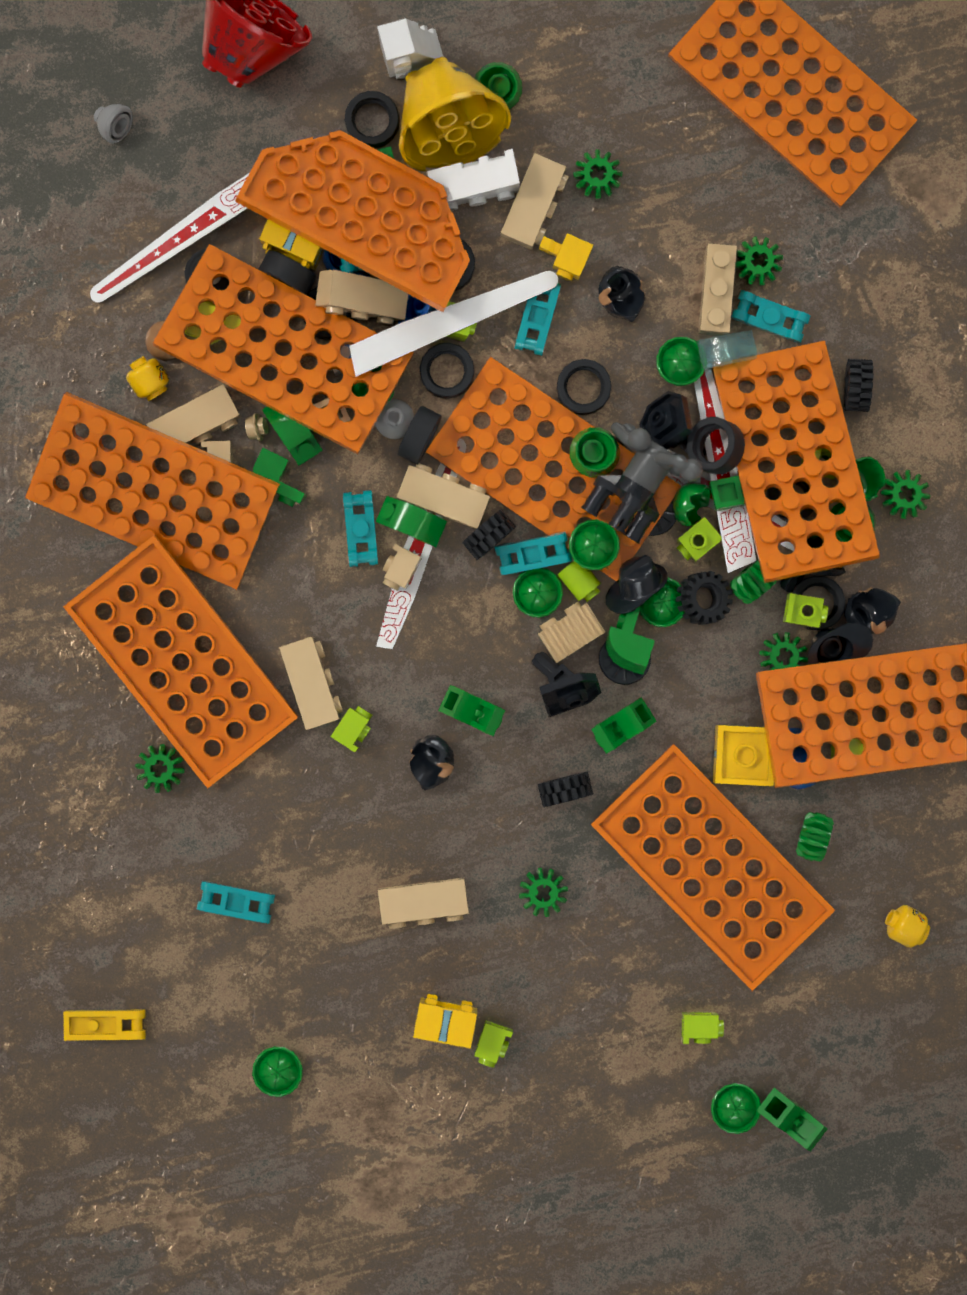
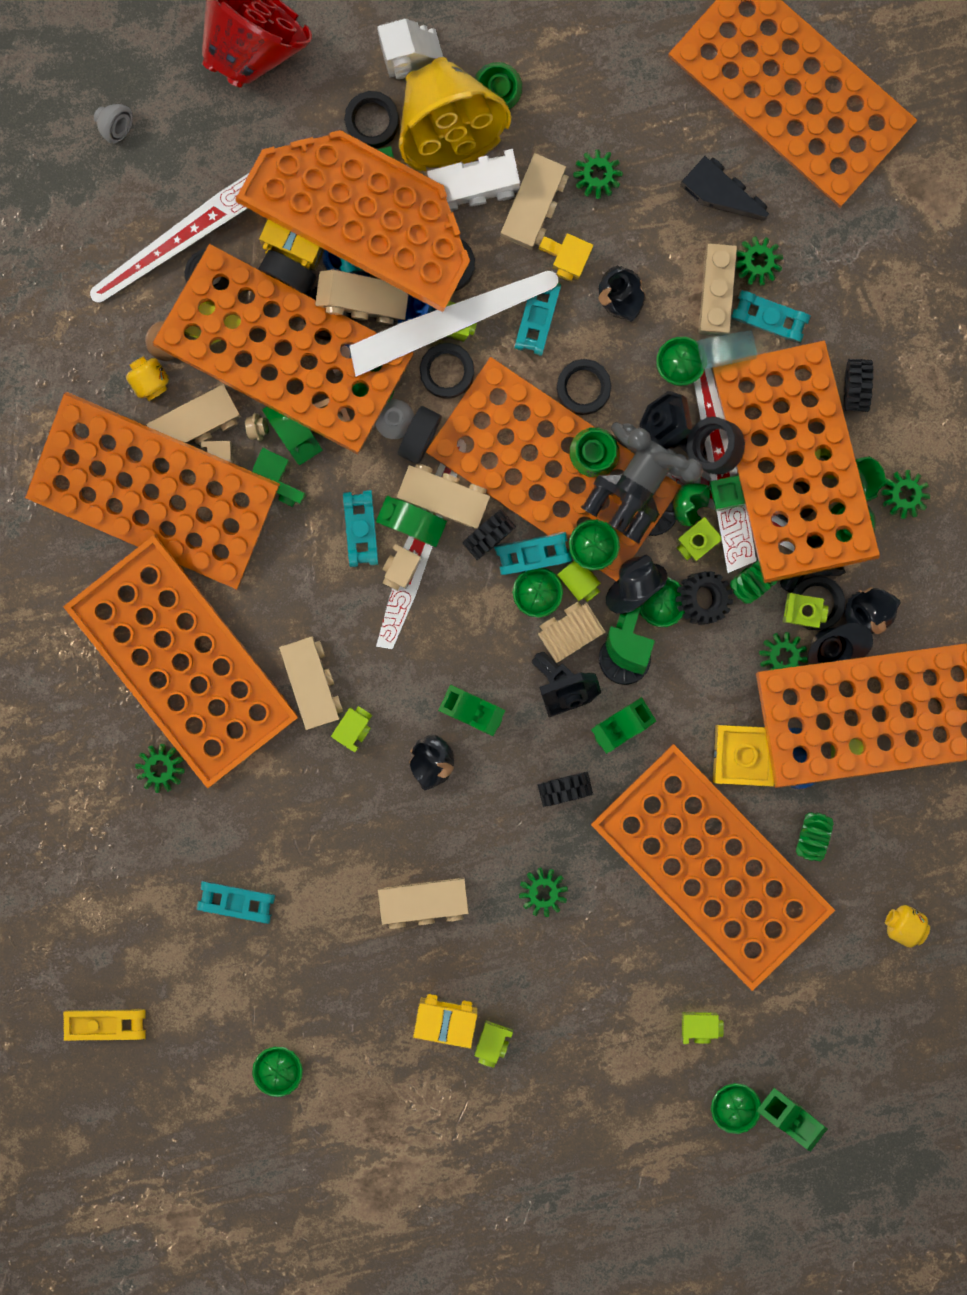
(716, 190): none -> black slope

